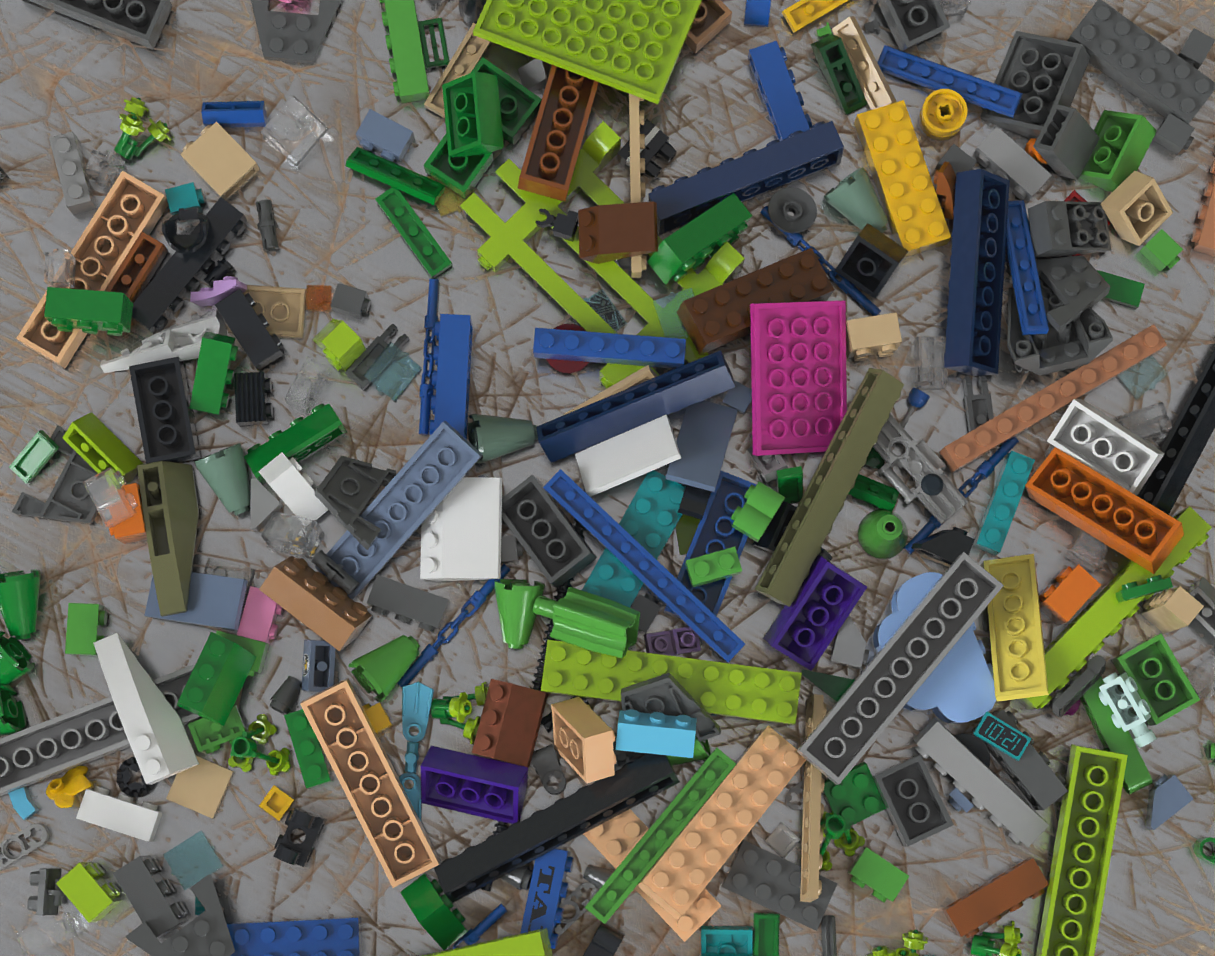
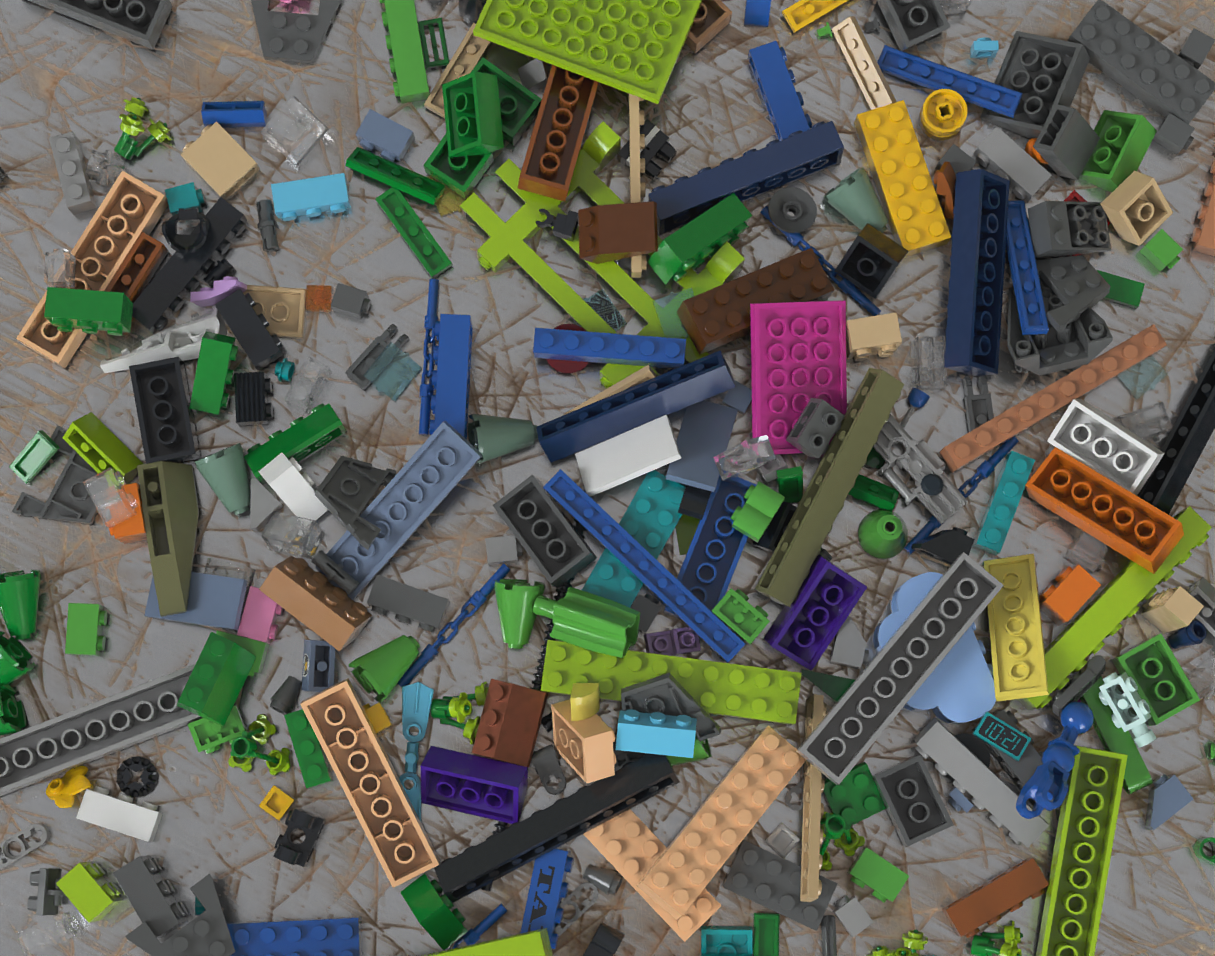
(22, 803): medium azure piece -> none
(145, 714): white wedge -> none
(193, 860): clear light blue piece -> none
(201, 787): tan tile -> none
(284, 370): none -> teal plate
(311, 196): none -> medium azure brick
(339, 344): lime wedge -> none
(464, 533): white slope -> none
(519, 878): dark grey cone -> none
(584, 700): none -> light yellow brick
(660, 835): bright green plate -> none
(713, 567): bright green brick -> none
(741, 615): none -> bright green bracket
(744, 457): none -> clear brick
(815, 428): none -> dark grey brick
(839, 73): dark green slope -> none
(852, 915): none -> light grey brick
(984, 48): none -> medium azure plate
(1058, 759): none -> blue piece
(1132, 590): green plate -> none
(1188, 635): none -> dark blue cone

